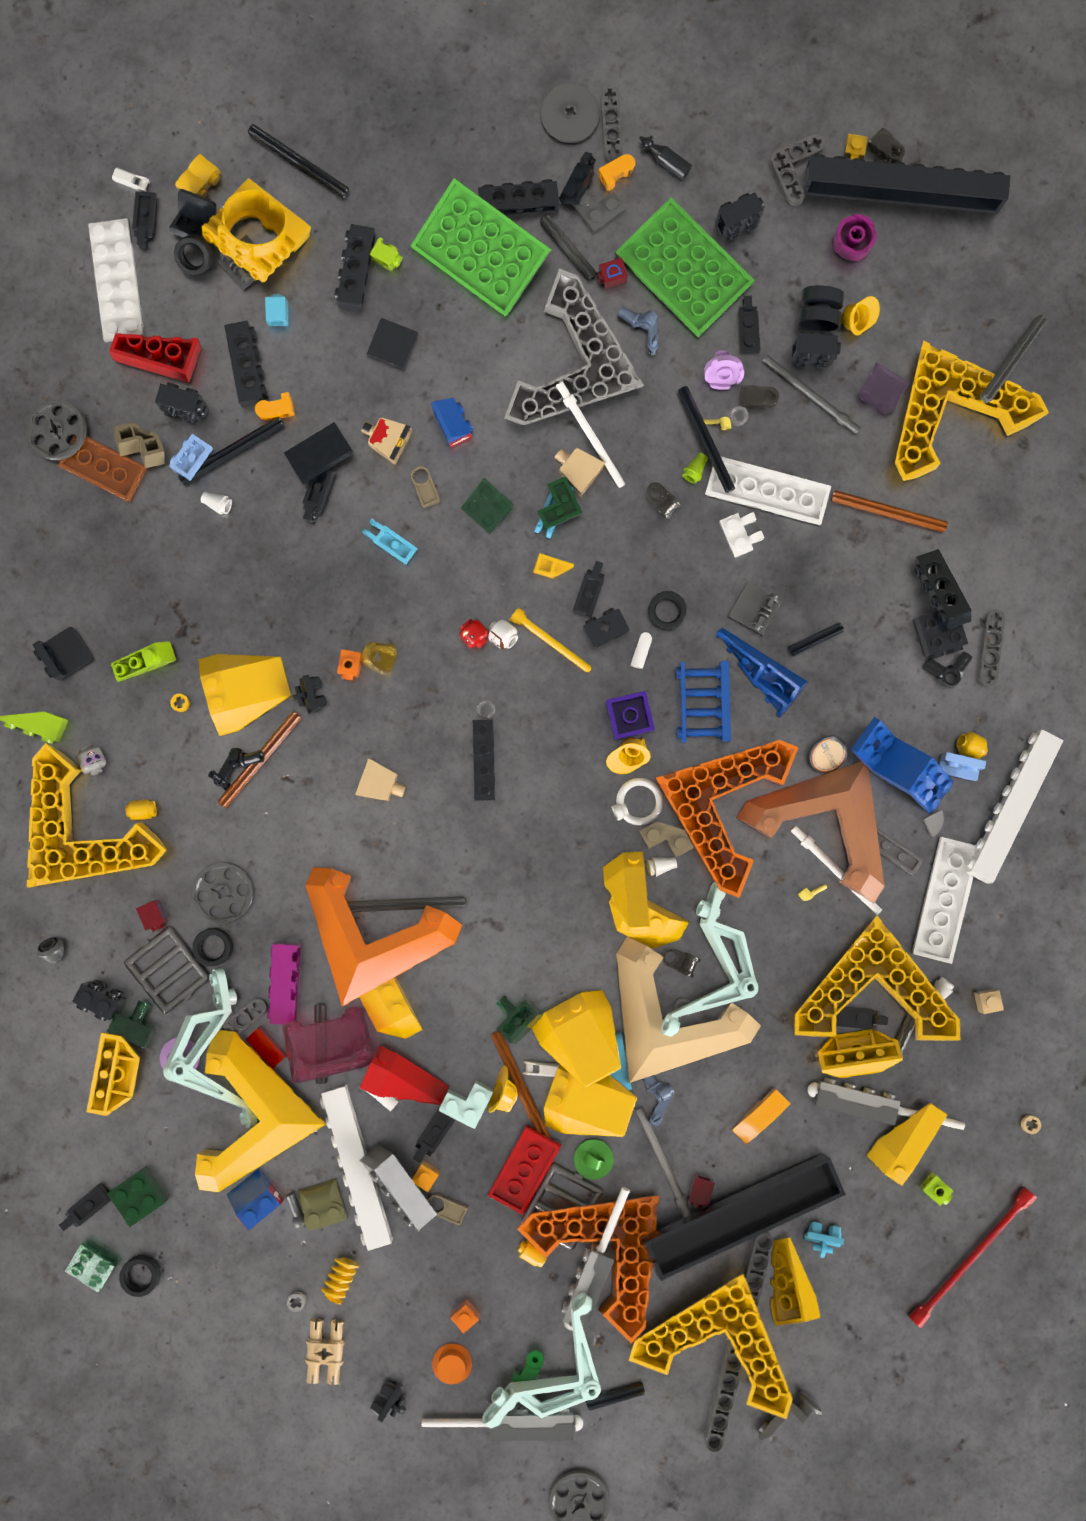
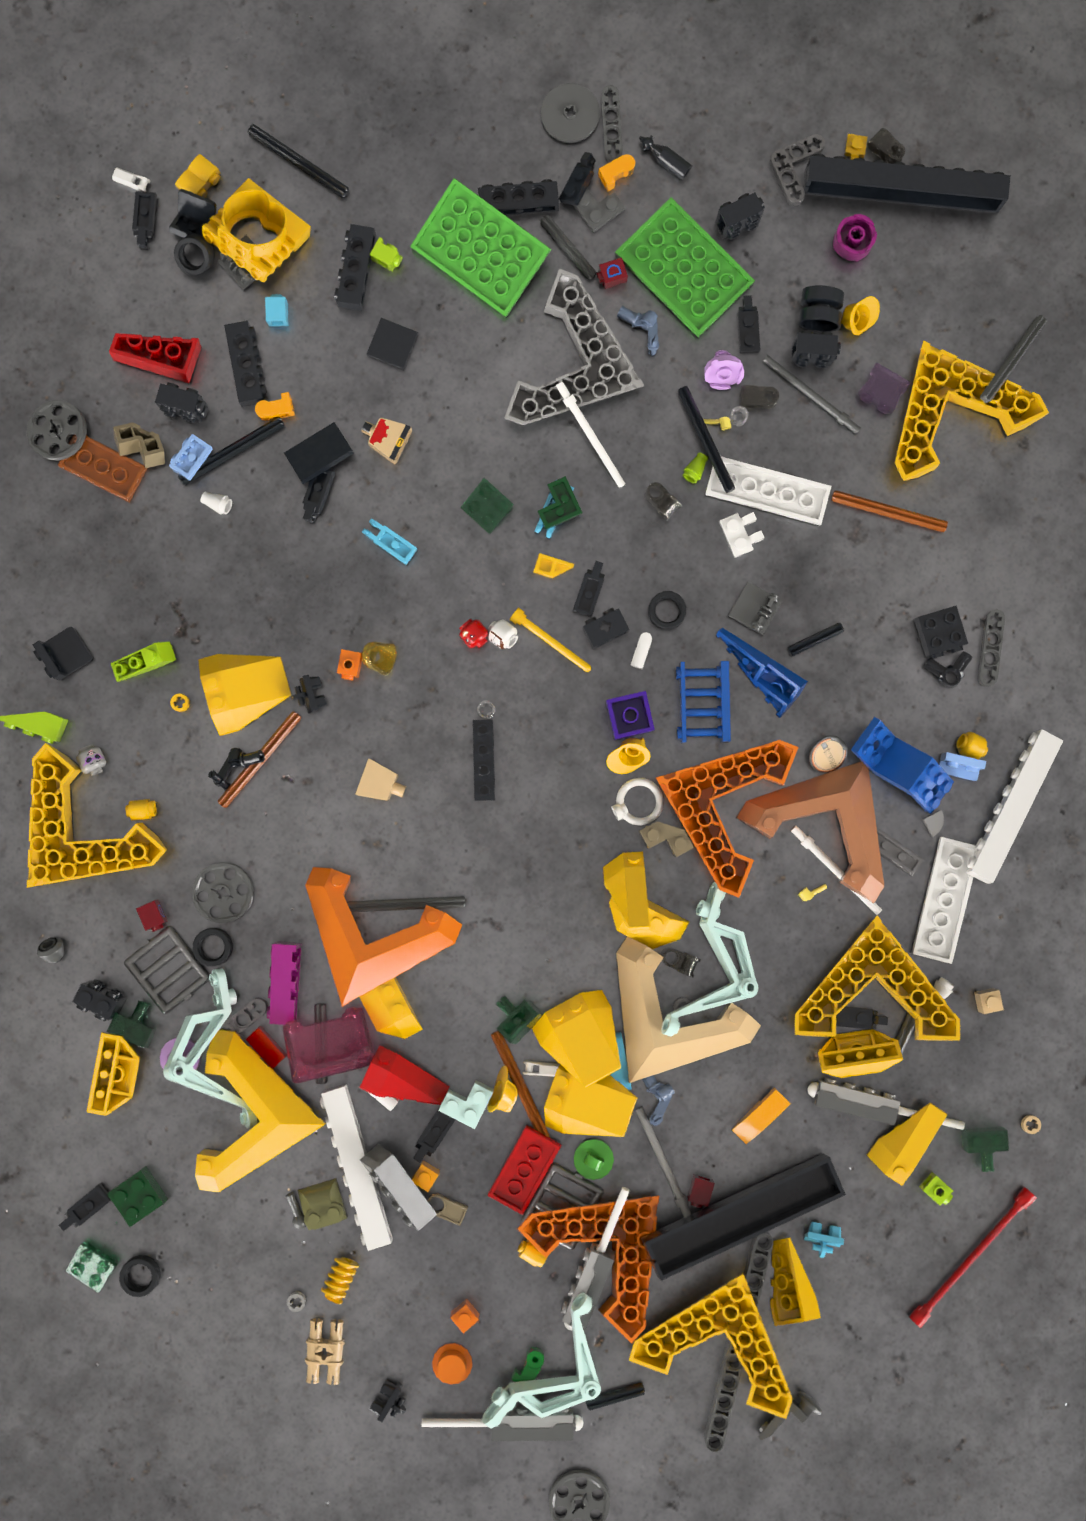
(116, 278): white plate -> none
(254, 1199): blue slope -> none
(426, 491): dark tan piece -> none
(451, 421): blue slope -> none
(579, 468): tan torso -> none
(660, 865): white cone -> none
(934, 563): black brick -> none
(986, 1142): none -> clear green brick

